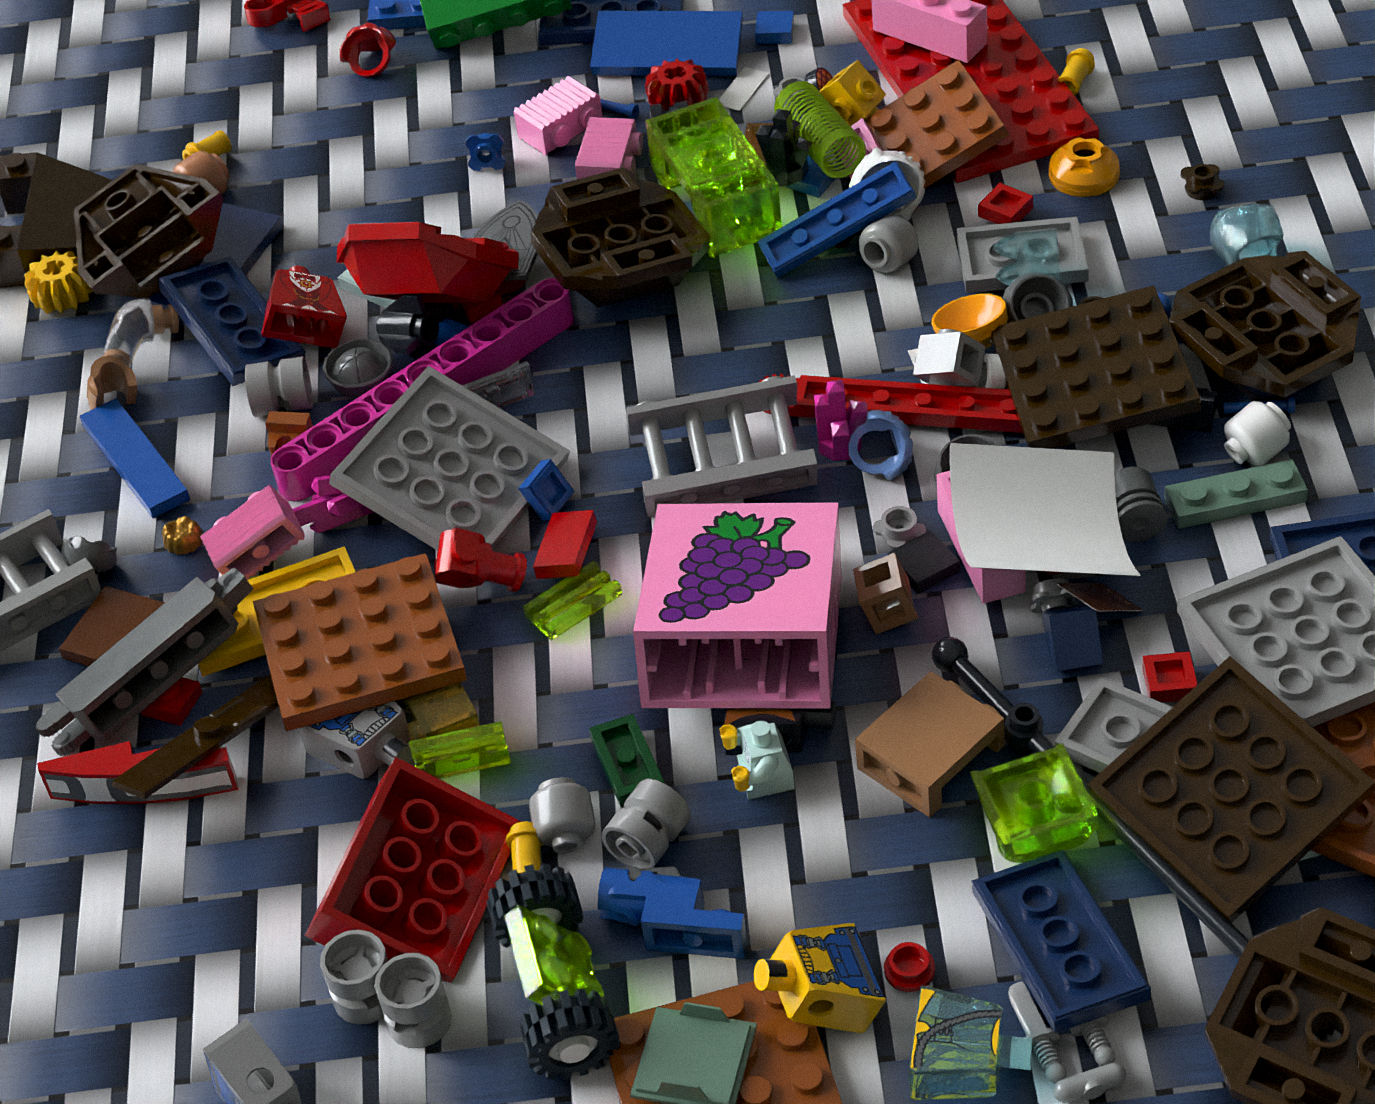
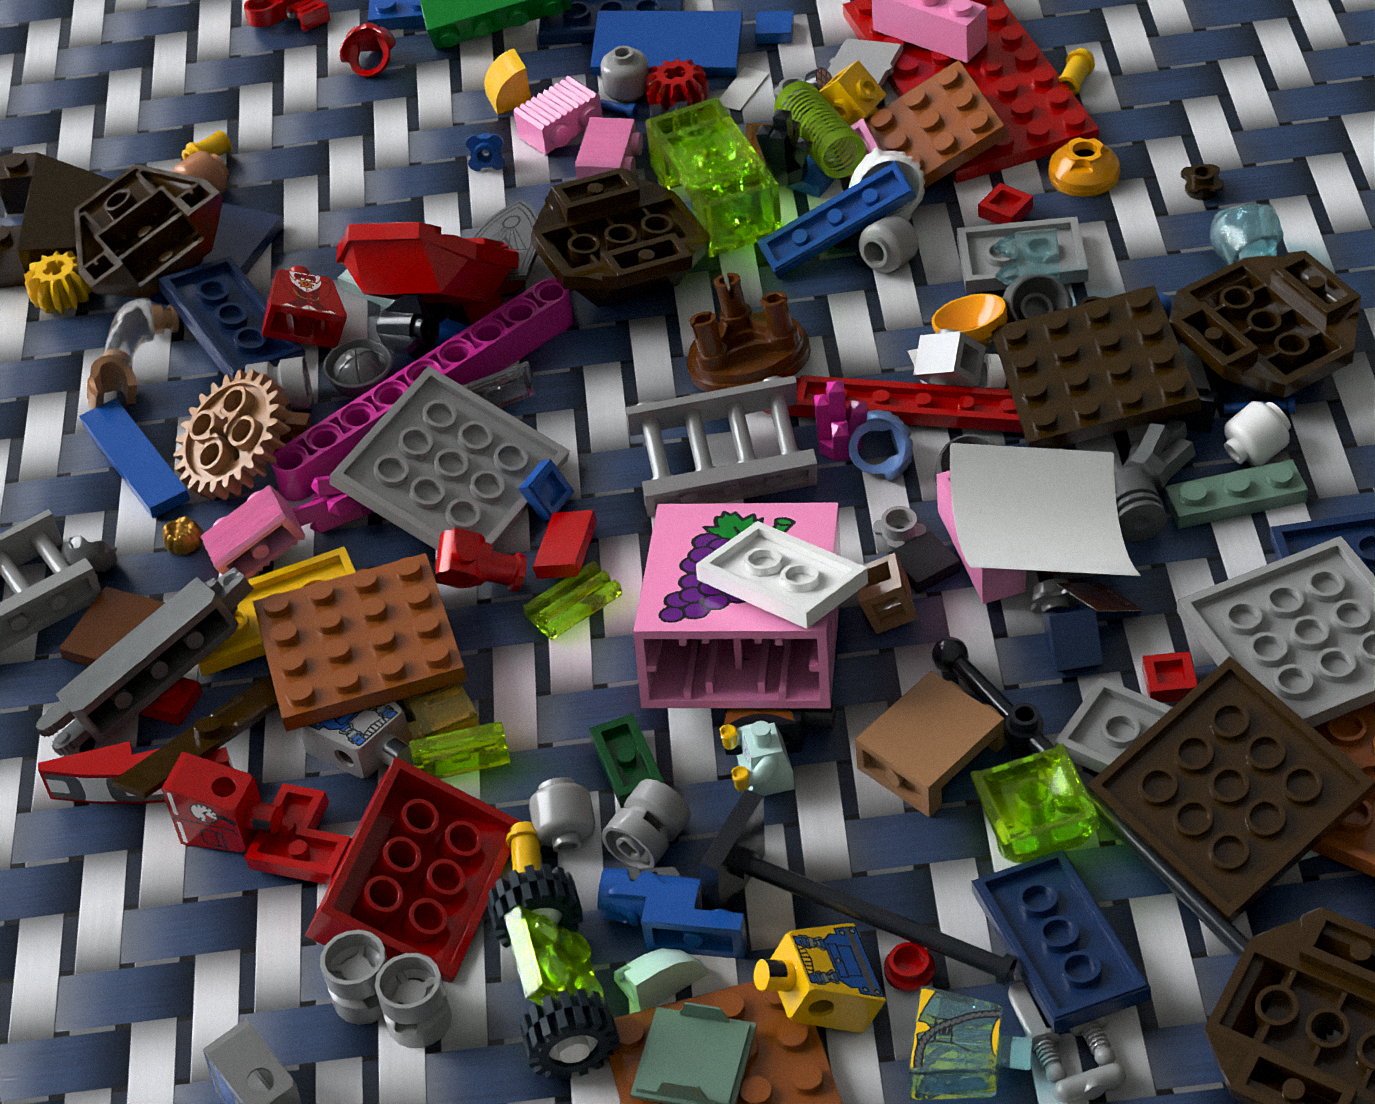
(217, 805): none -> red torso
(232, 435): none -> medium nougat gear
(298, 847): none -> red plate
(507, 82): none -> yellow brick
(624, 74): none -> light grey head
(658, 976): none -> light aqua brick
(738, 856): none -> black tile
(745, 343): none -> reddish brown piece
(782, 574): none -> white plate
(875, 56): none -> light grey piece
(1162, 451): none -> dark grey rock

